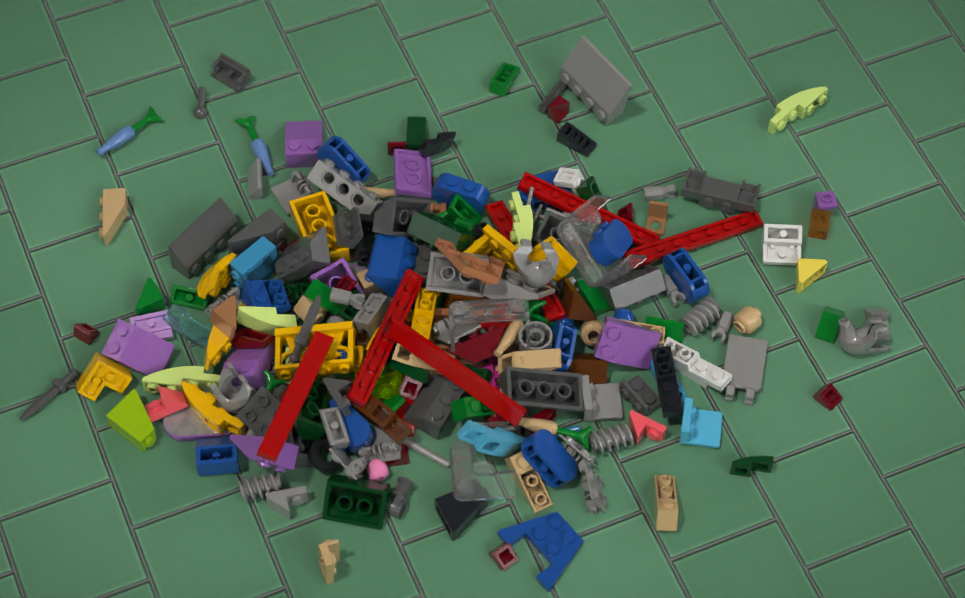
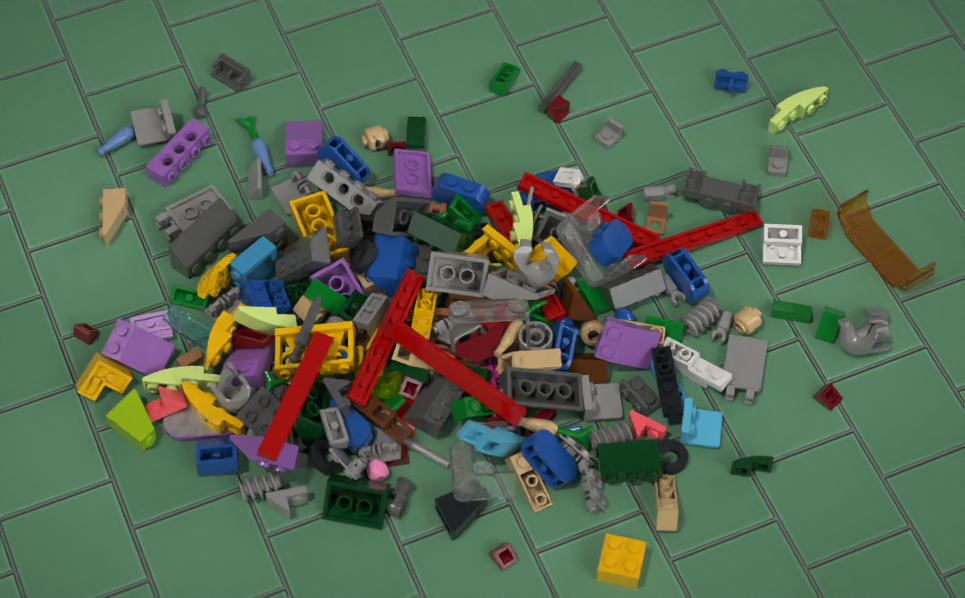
(58, 386): dark grey sword -> none
(150, 299): green slope -> none
(153, 124): none -> light grey bracket
(178, 152): none -> medium lavender brick
(186, 211): none -> light grey tile
(192, 358): none -> medium nougat piece
(225, 317): medium nougat slope -> none
(328, 556): tan bracket -> none
(346, 283): dark red slope -> none
(347, 298): light grey bar -> none
(363, 257): none -> black tyre
(375, 138): none -> tan head
(435, 146): black slope -> none
(471, 266): nougat wing -> none
(552, 538): blue wing -> none
(572, 131): black slope -> none
(596, 81): light grey slope -> none
(609, 134): none -> light grey bracket
(621, 561): none -> yellow piece
(630, 461): none -> dark green slope
(681, 452): none -> black tyre
(731, 81): none -> blue hips
(778, 161): none -> light grey slope
(791, 311): none -> green slope
(808, 271): light yellow slope -> none
(825, 200): medium lavender bracket -> none
(878, 246): none -> clear orange windscreen

